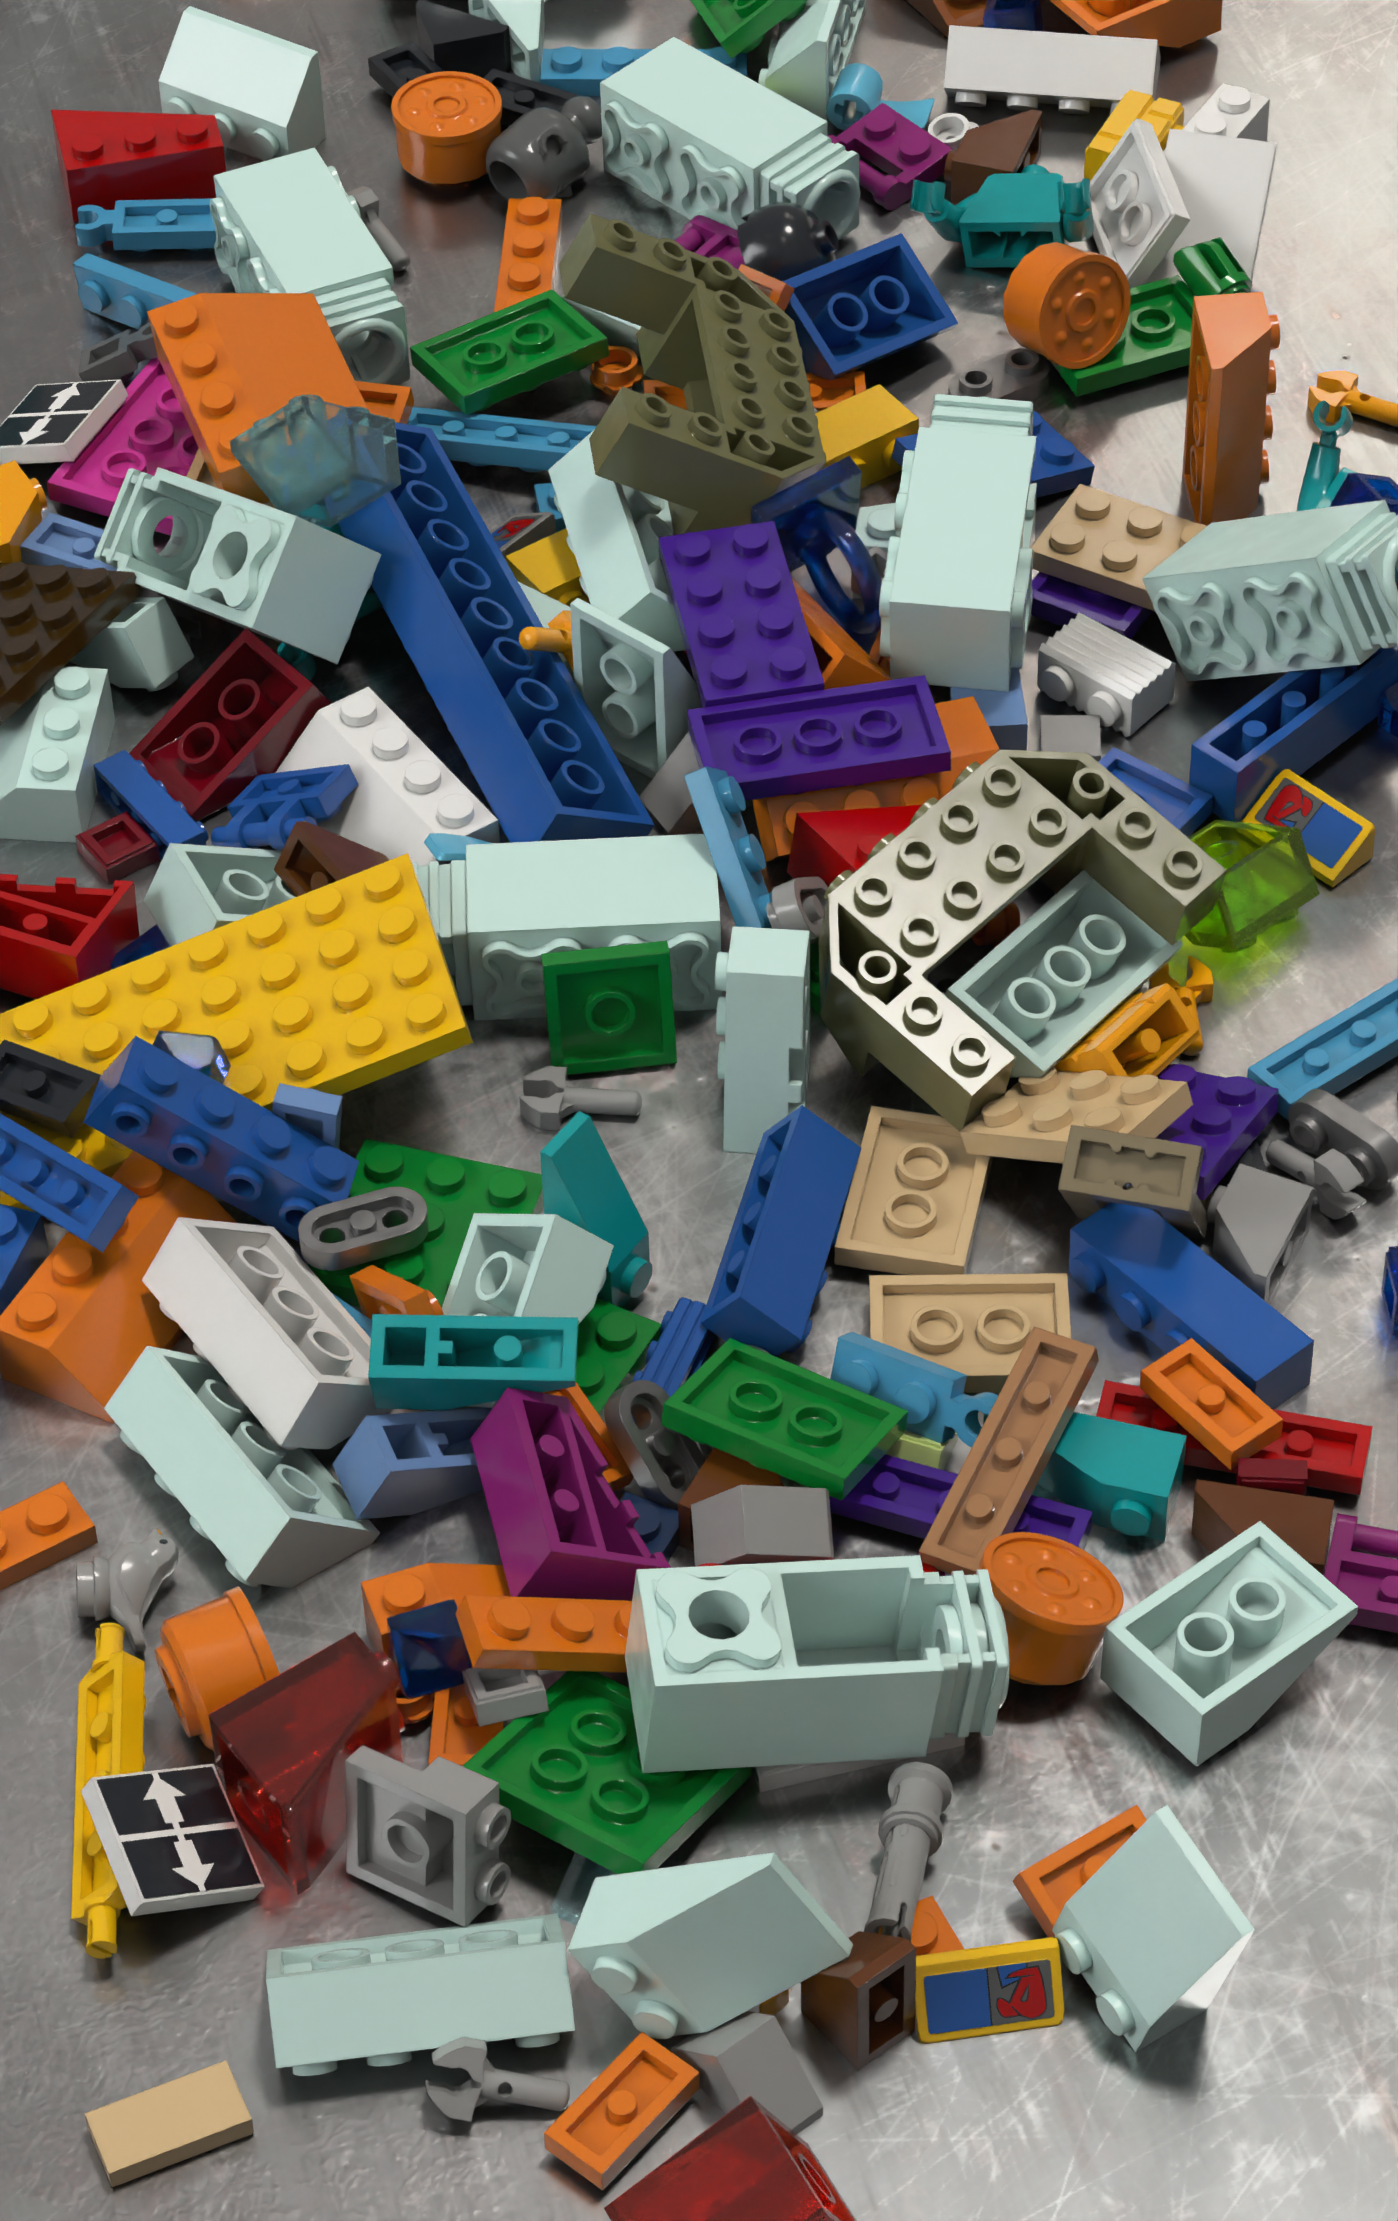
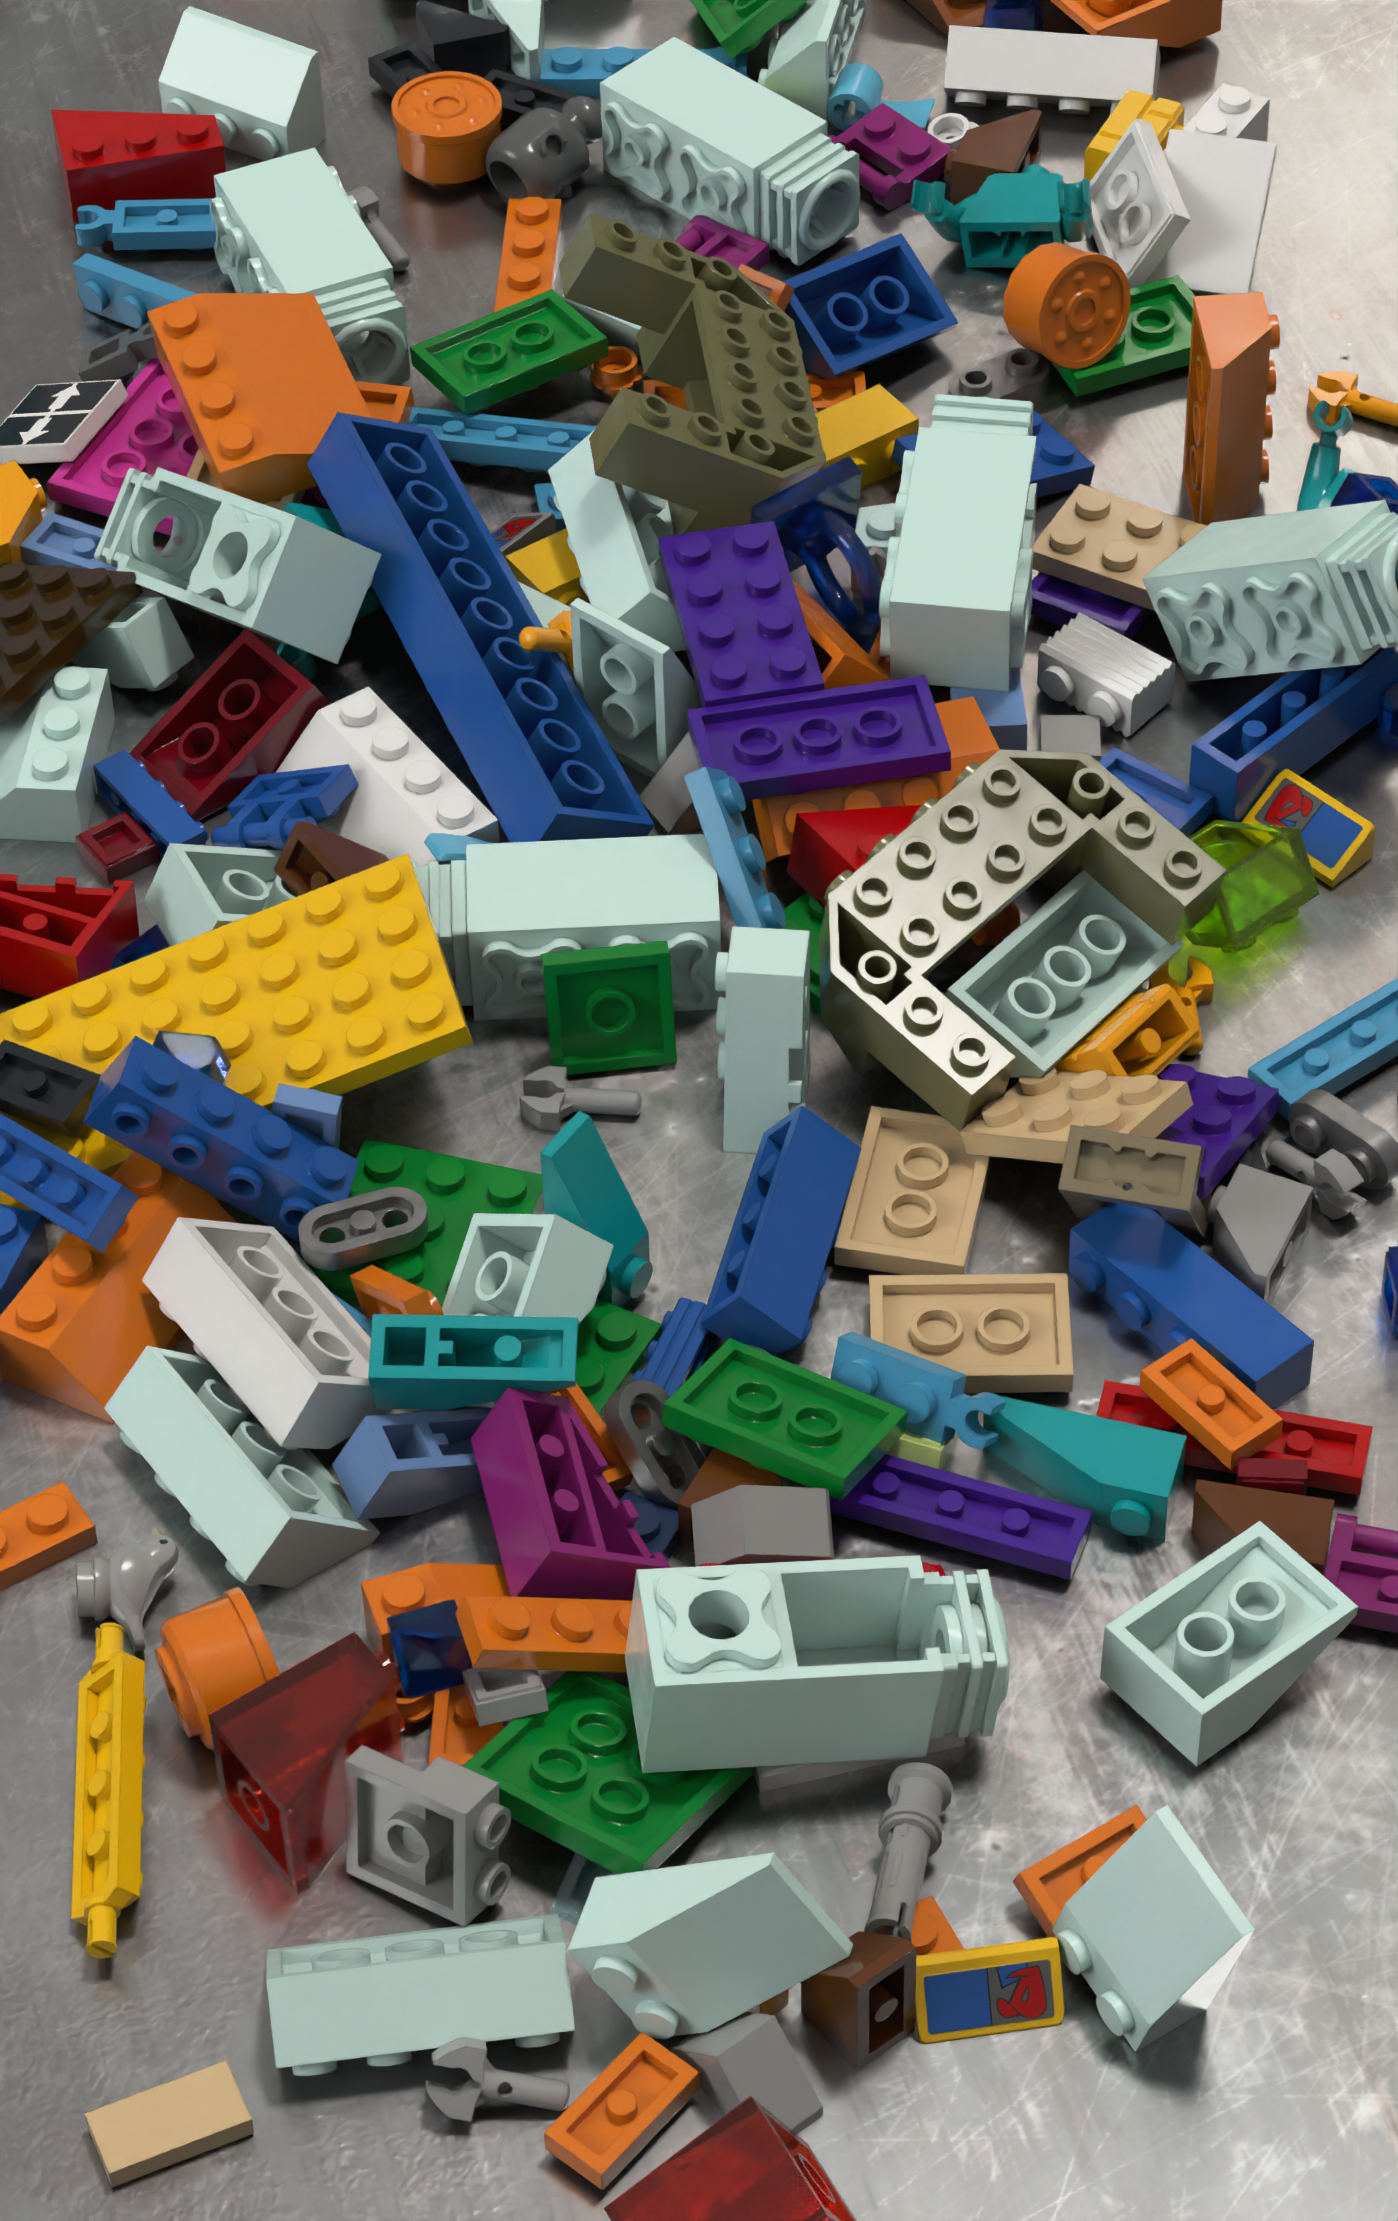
(172, 1839): tile -> none
(320, 458): clear light blue slope -> none
(786, 240): black cylinder -> none
(799, 906): light grey plate -> none
(1010, 1450): medium nougat plate -> none
(1052, 1605): orange wheel -> none
(1211, 269): green arm -> none

